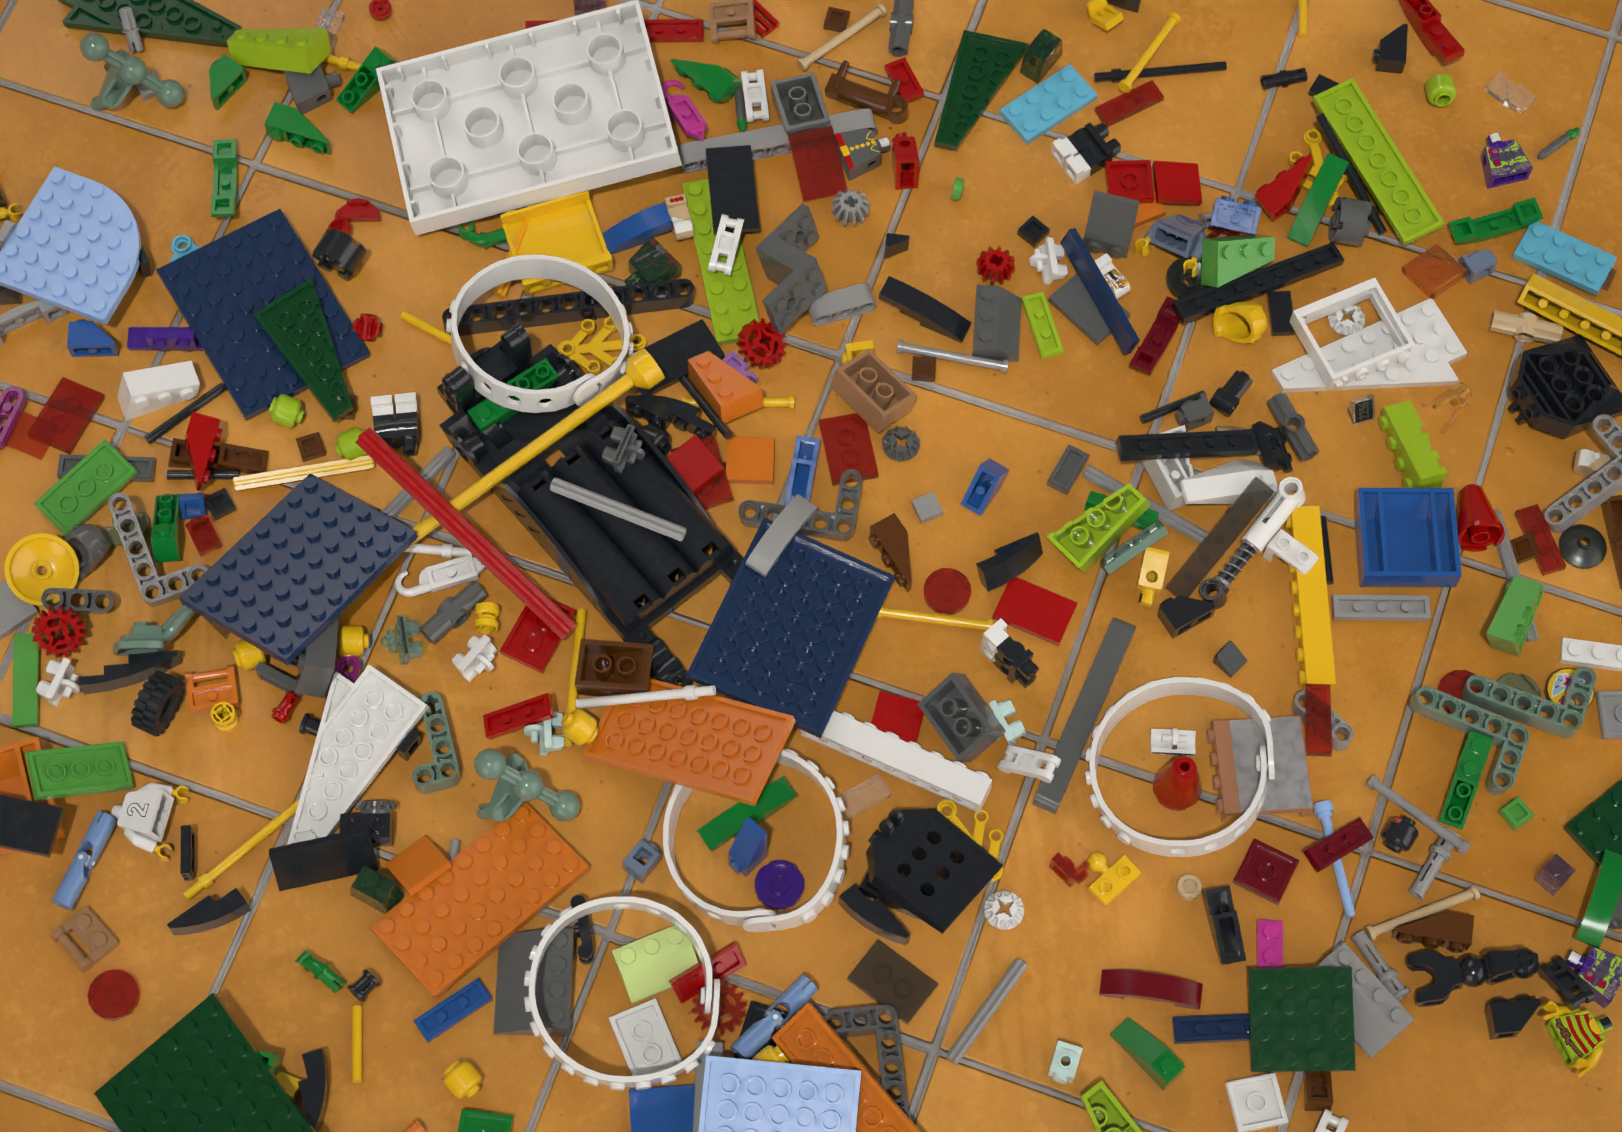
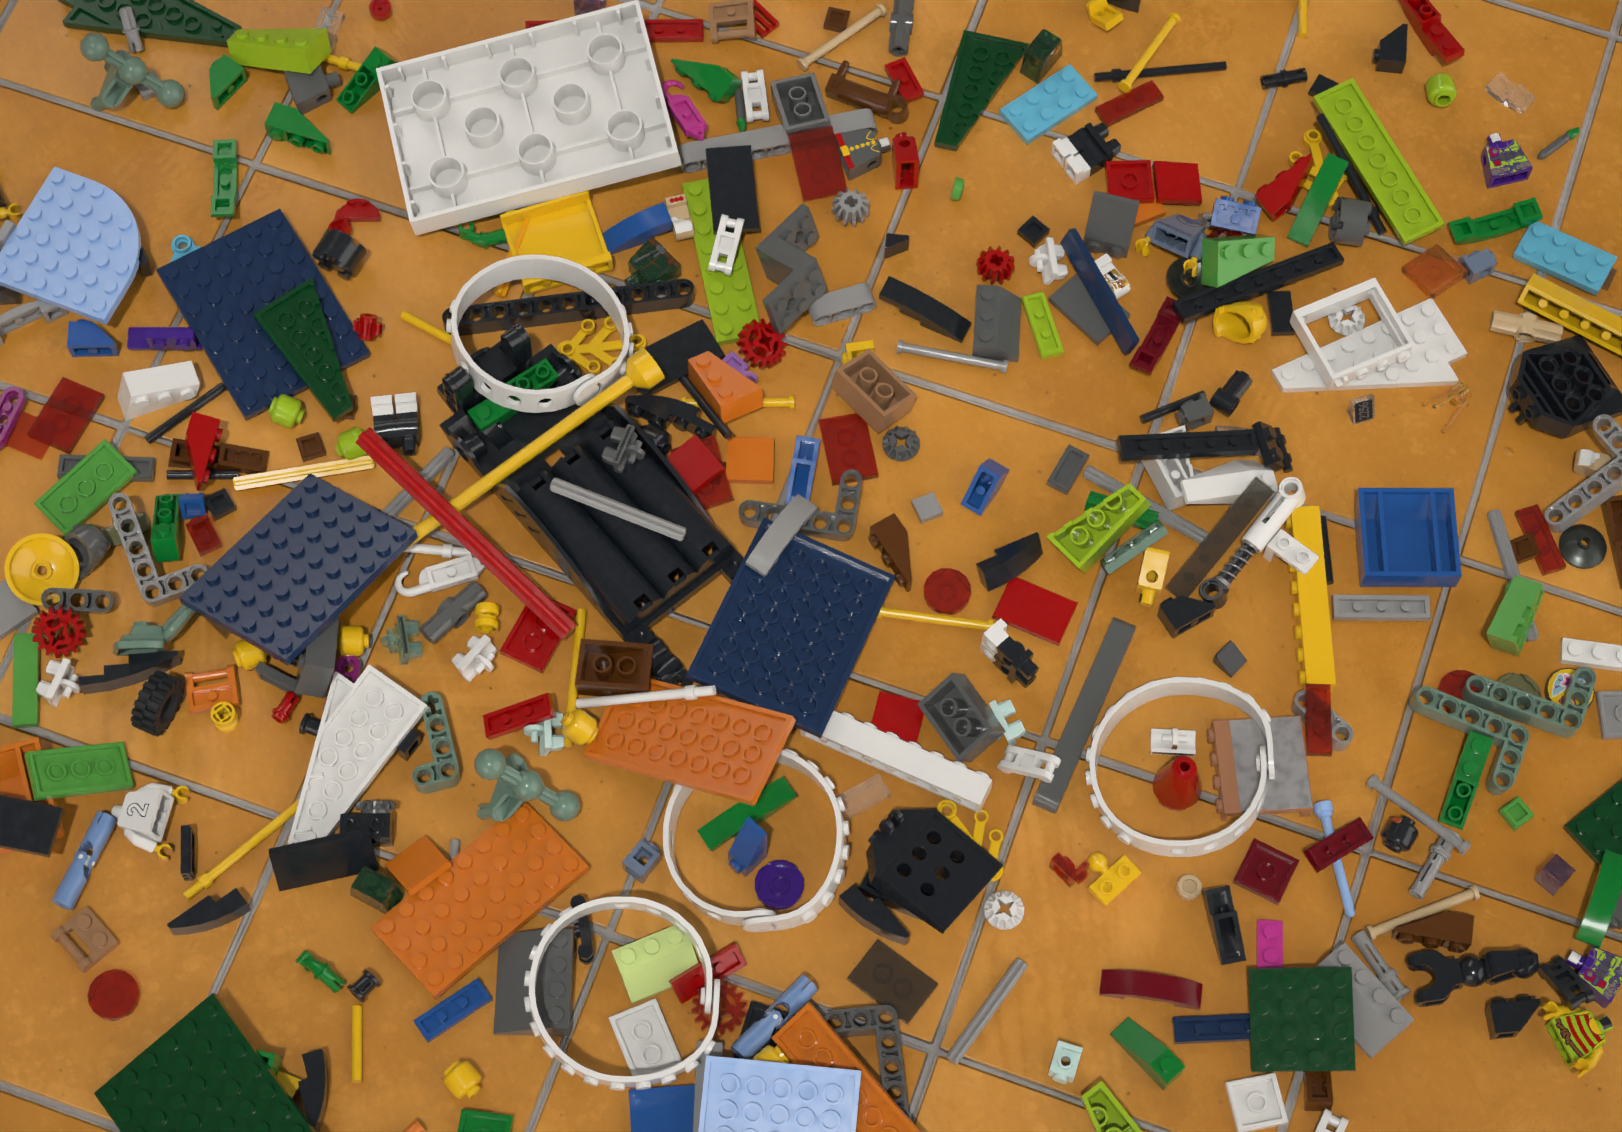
(923, 369): reddish brown tile -> none
(1298, 438): dark grey piece -> none
(1411, 447): lime wedge -> none
(1477, 520): red cone -> none

